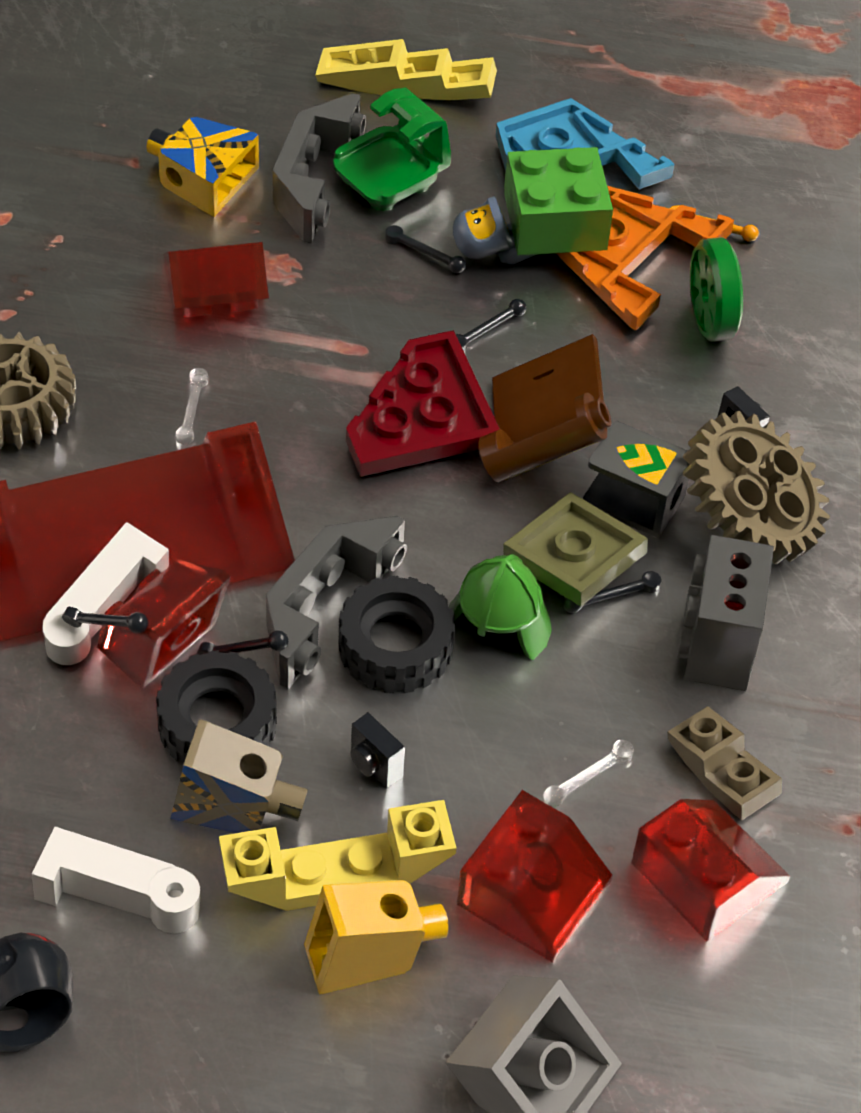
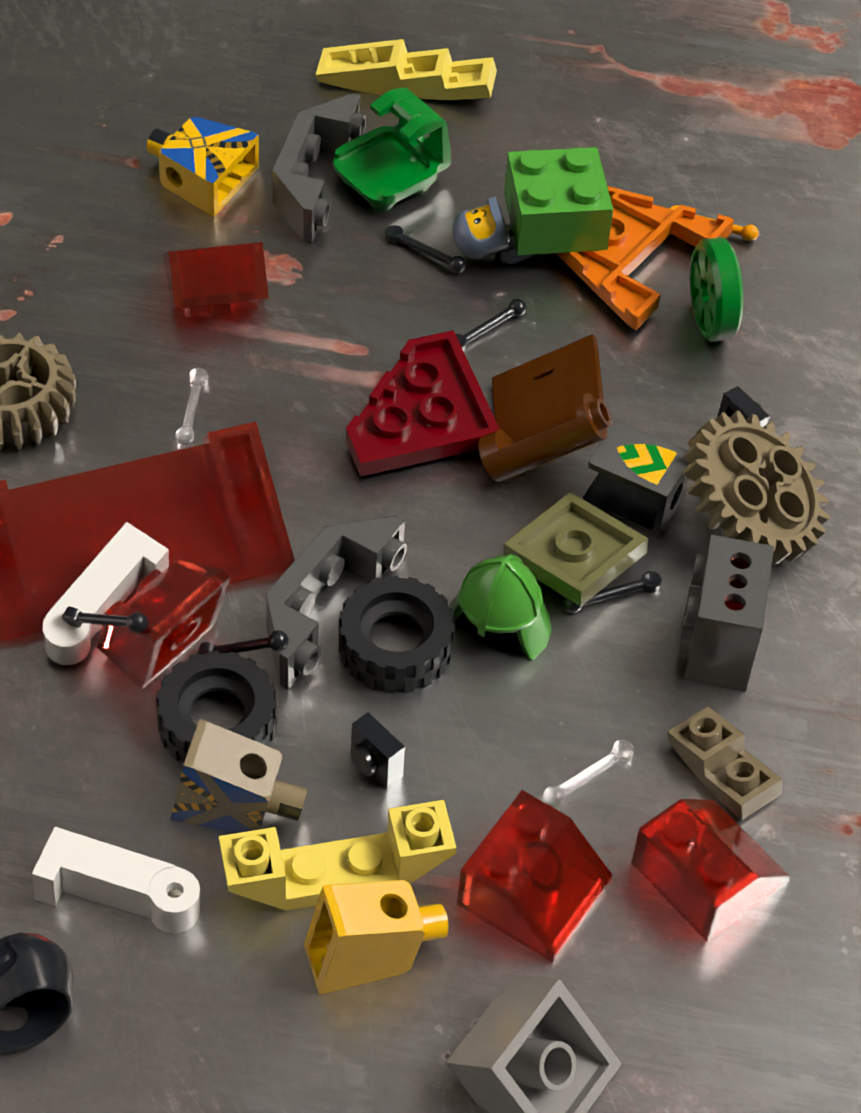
(573, 126): dark azure wing -> none

